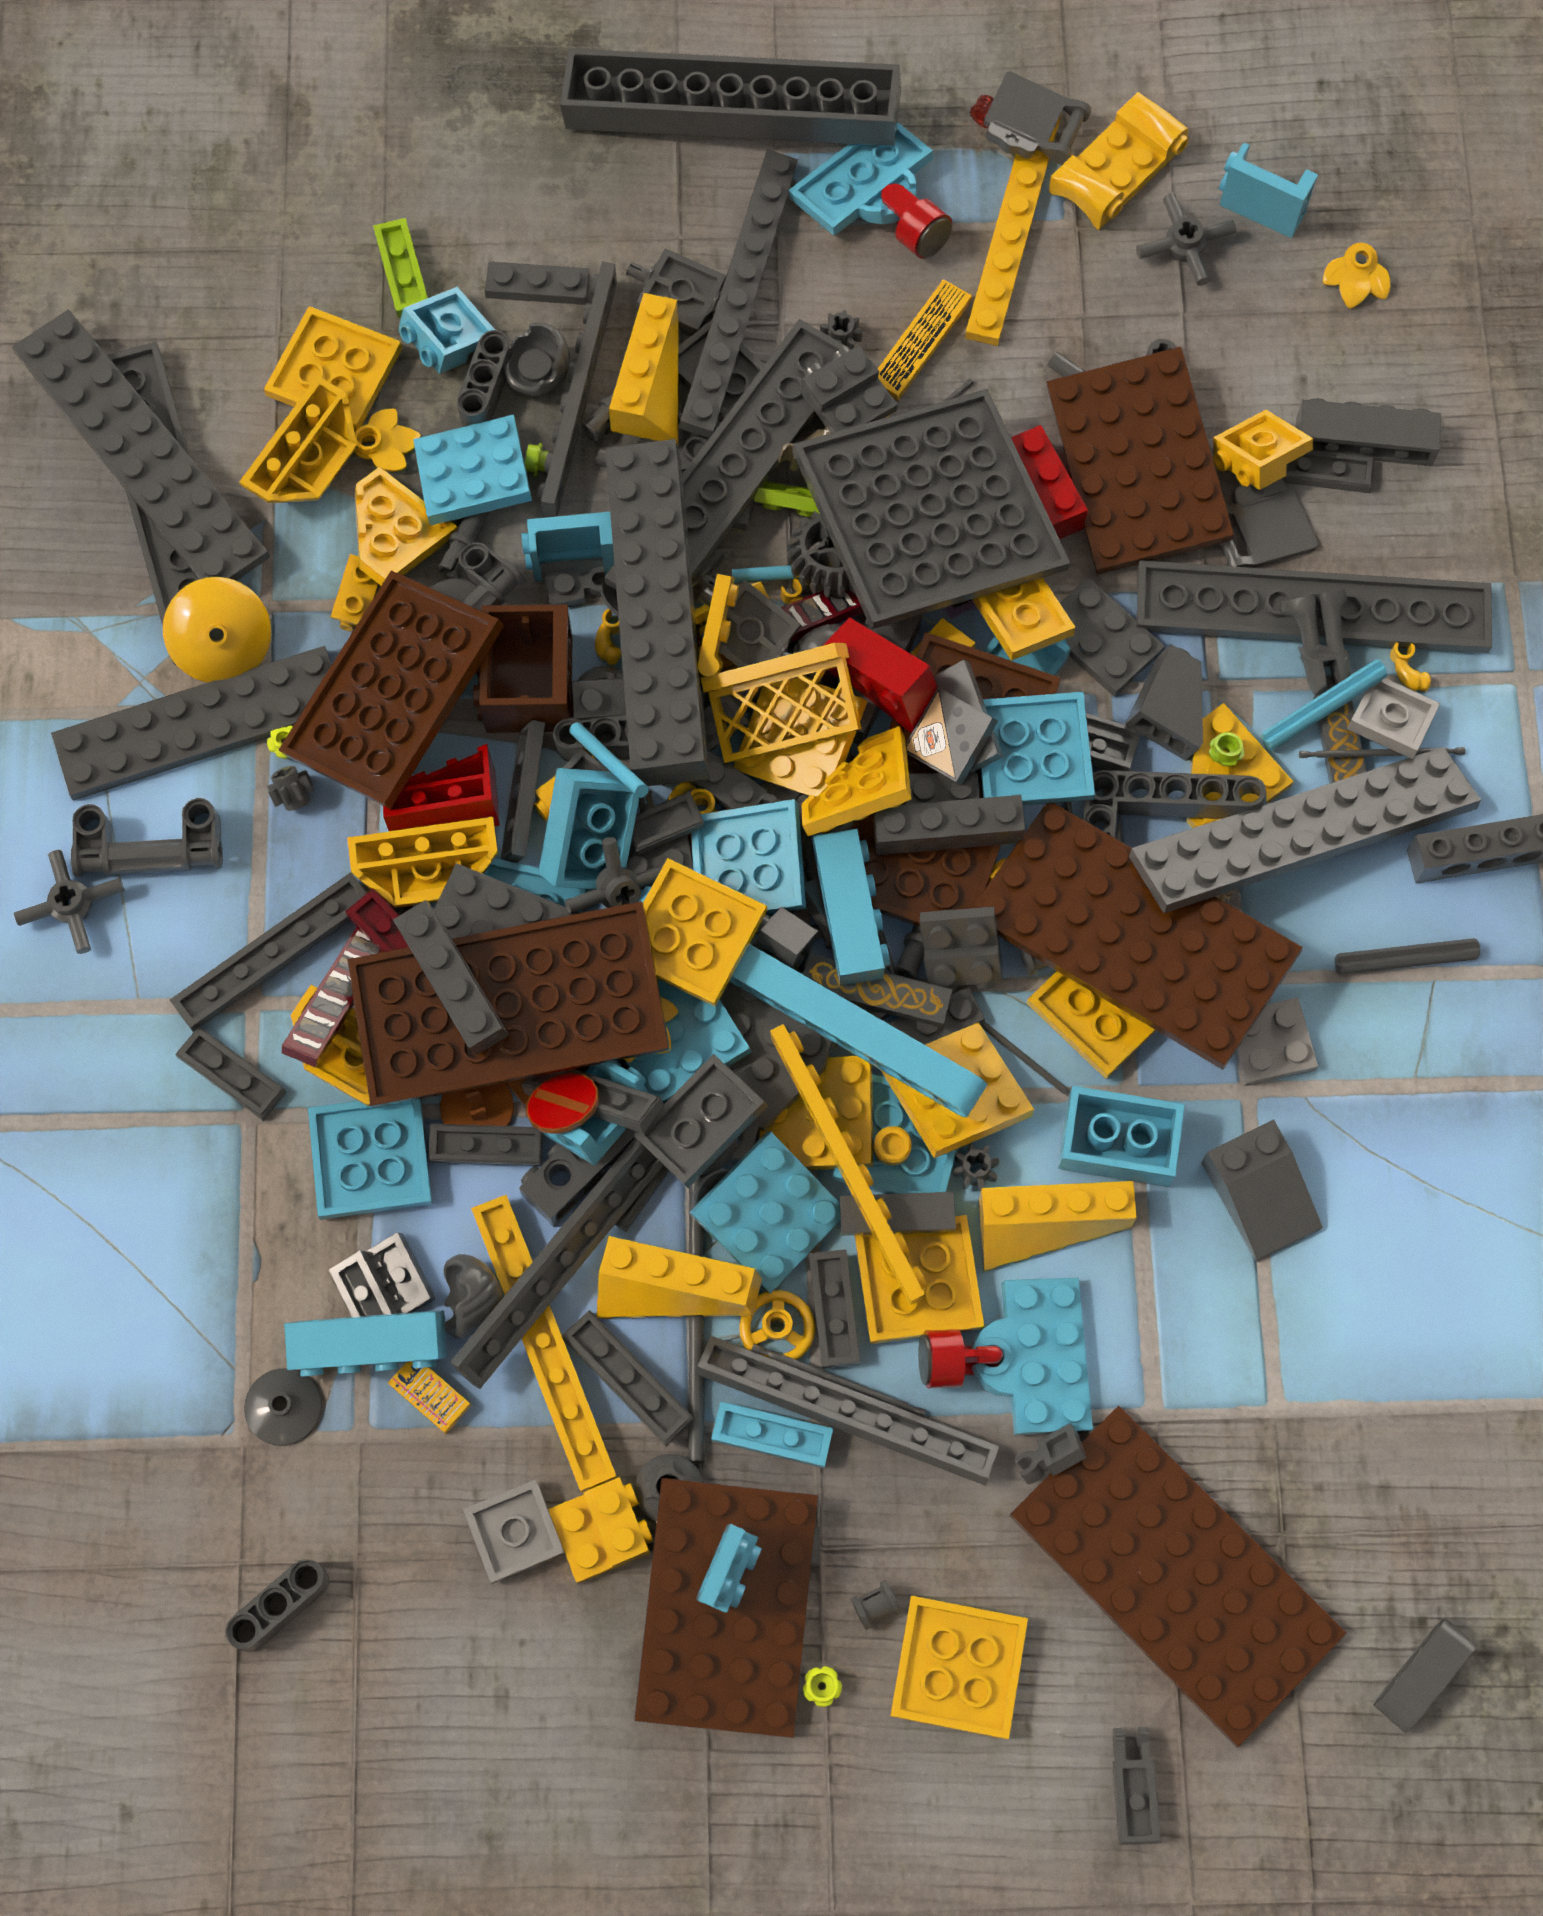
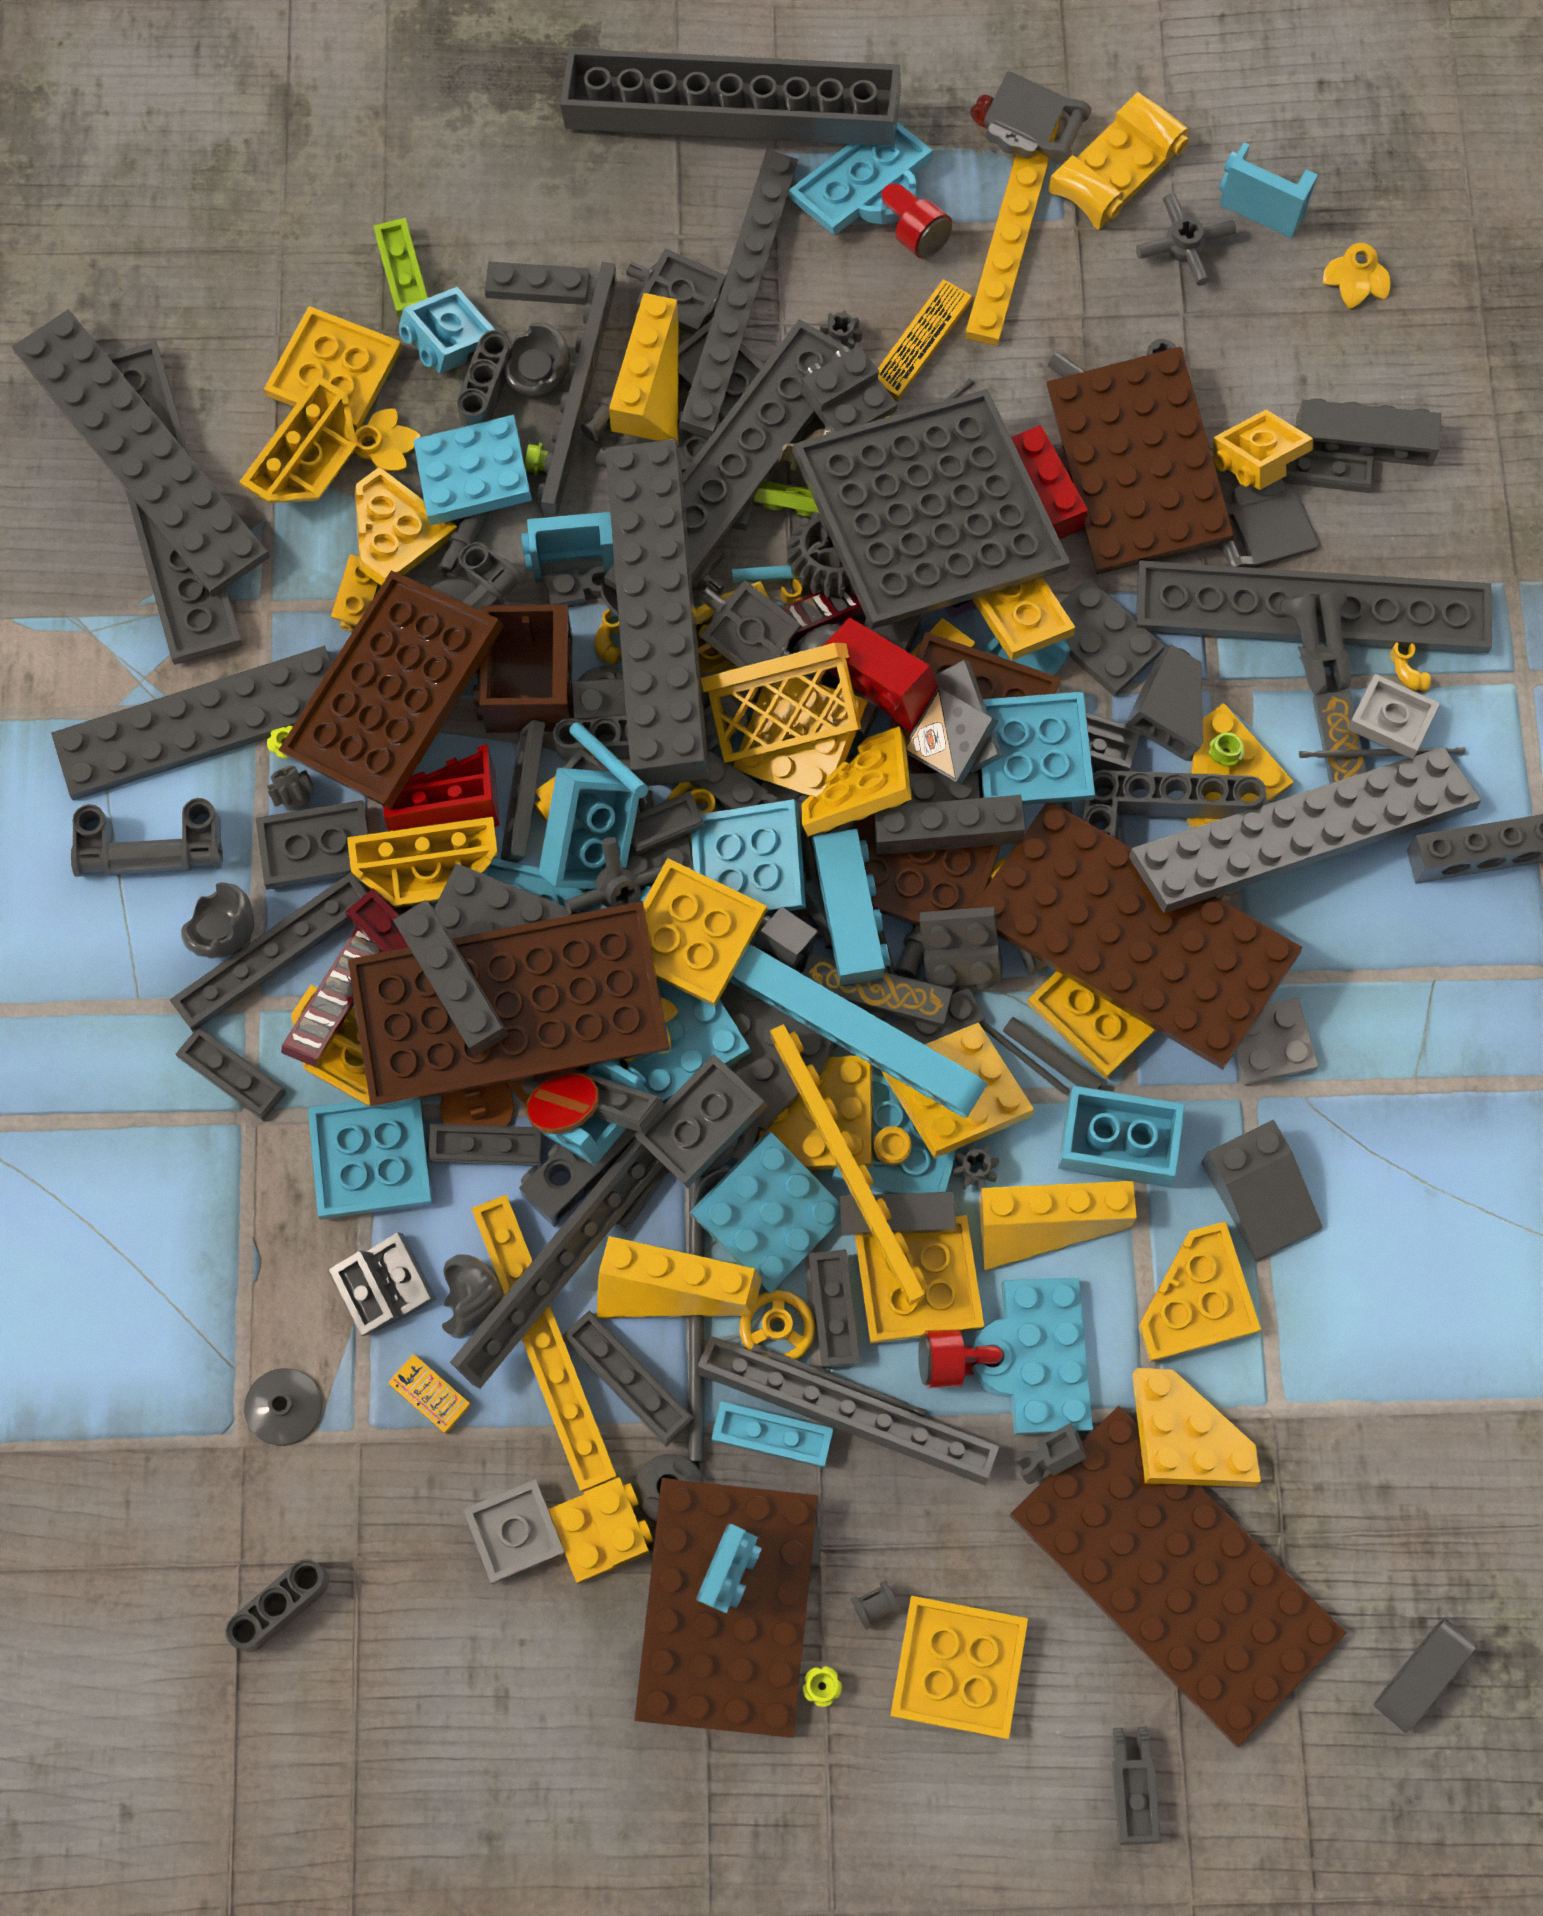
(58, 898): dark grey bar -> none
(219, 923): none -> dark grey piece
(221, 605): yellow dish -> none
(309, 843): none -> dark grey plate
(366, 1340): medium azure brick -> none
(717, 626): yellow plate -> none
(1051, 1055): none -> dark grey piece
(1187, 1437): none -> yellow plate
(1199, 1298): none -> yellow plate
(1324, 704): medium azure axle -> none
(1407, 956): dark grey axle -> none

